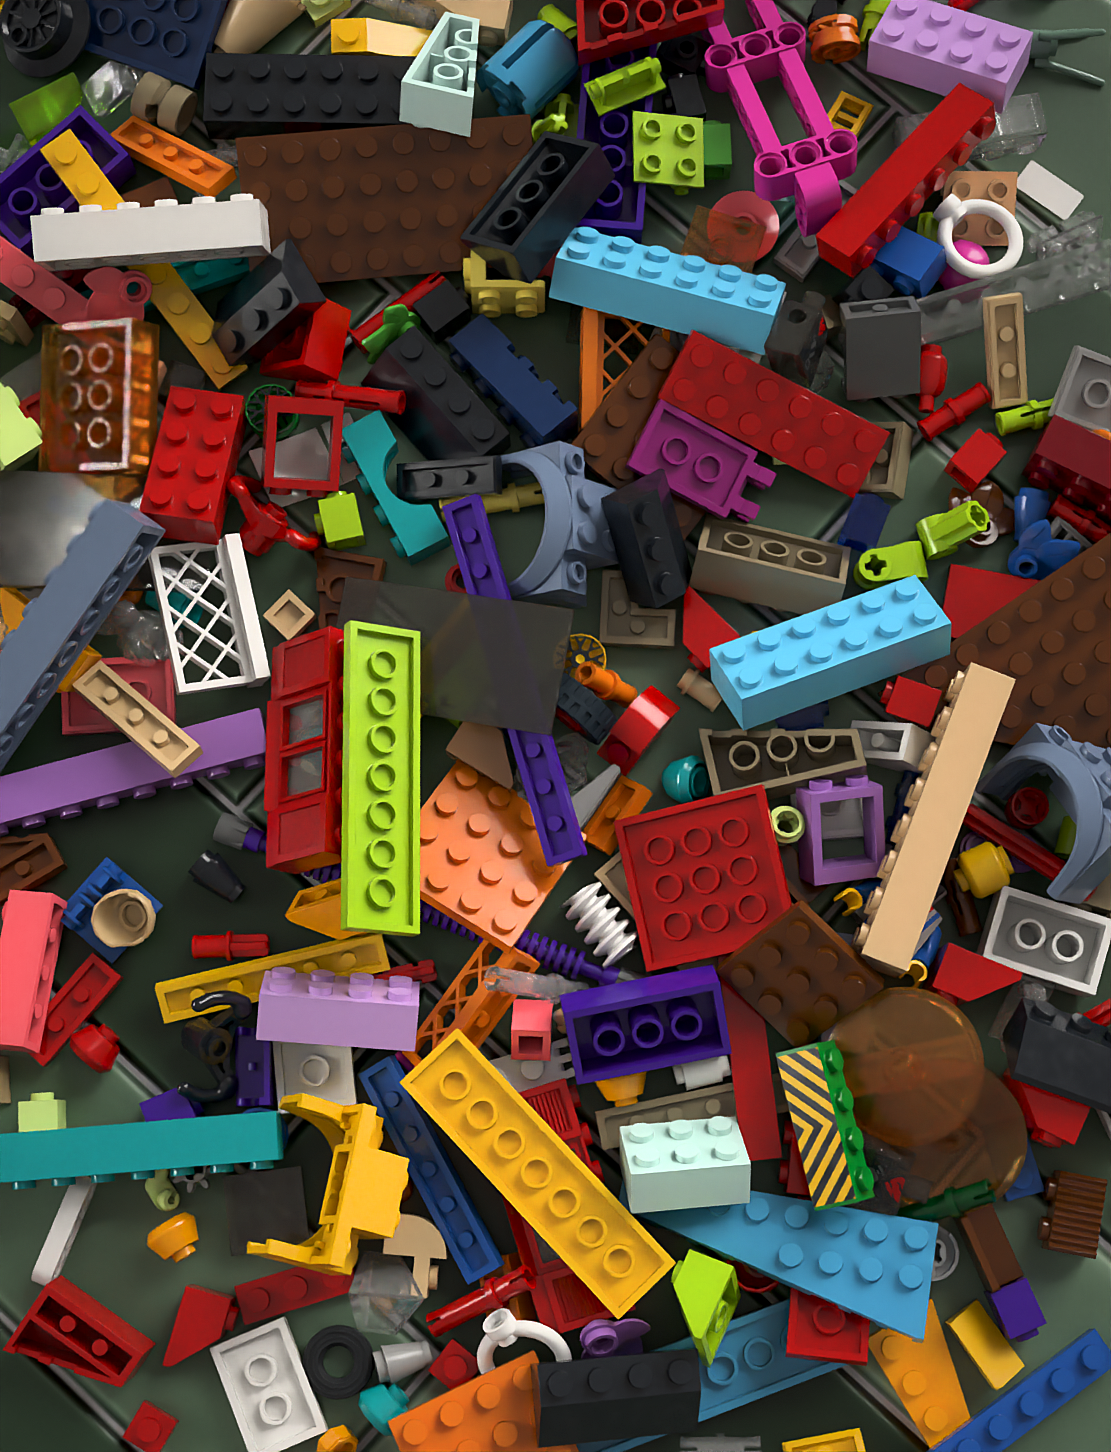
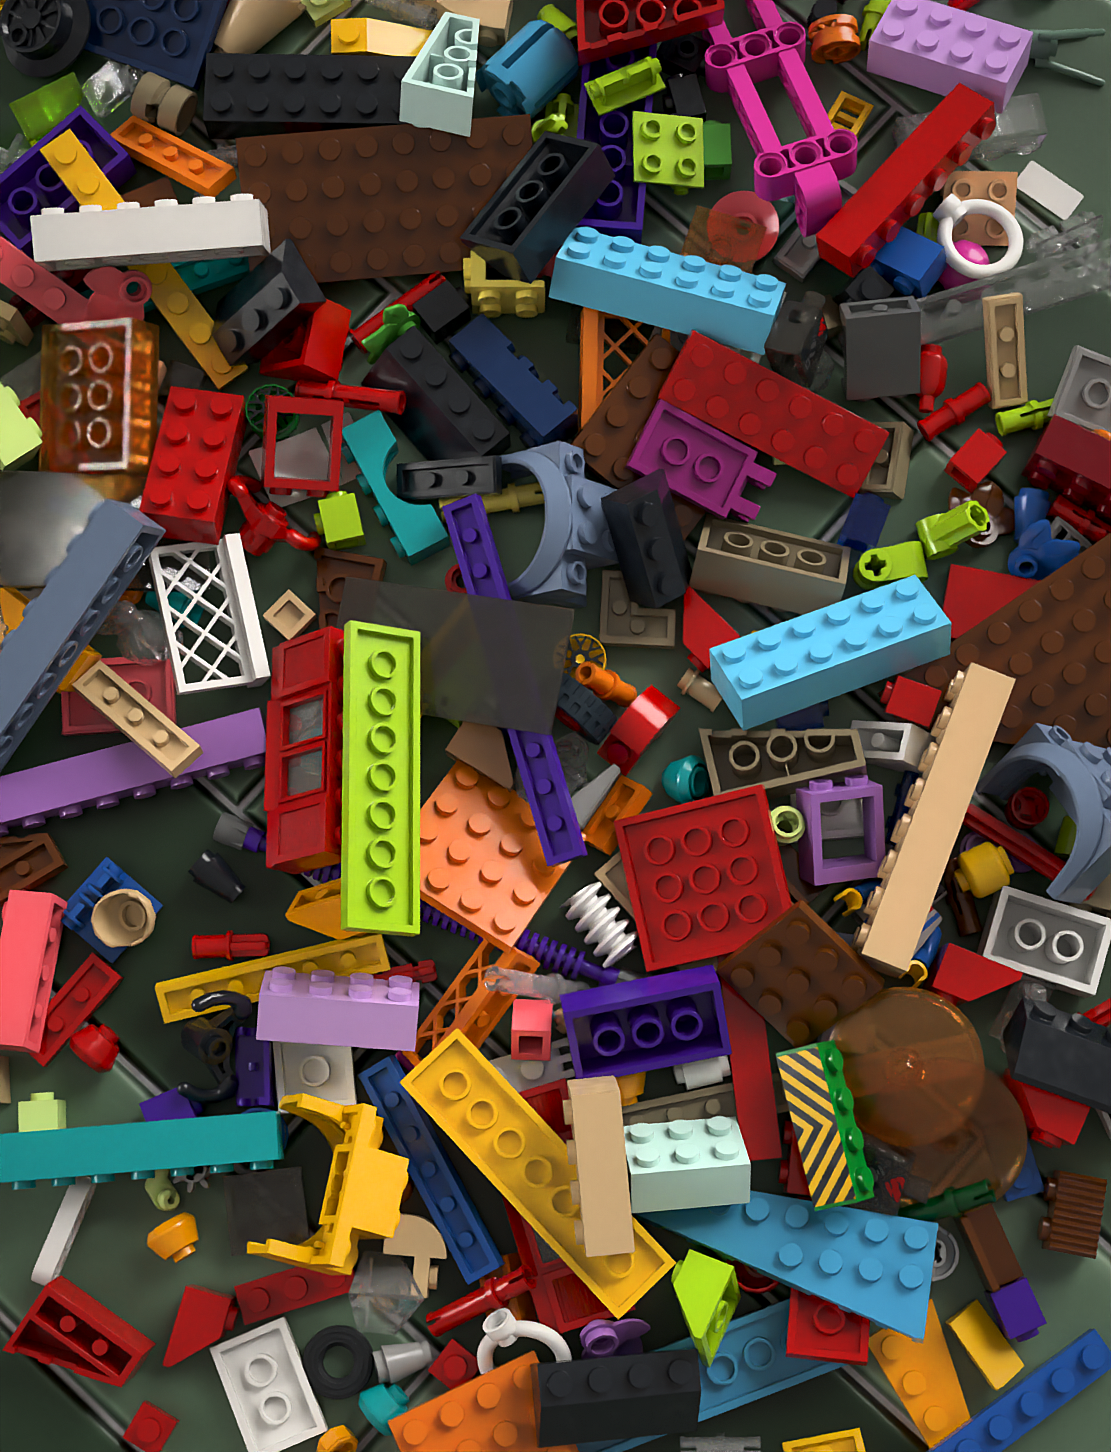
(601, 1166): none -> tan wedge

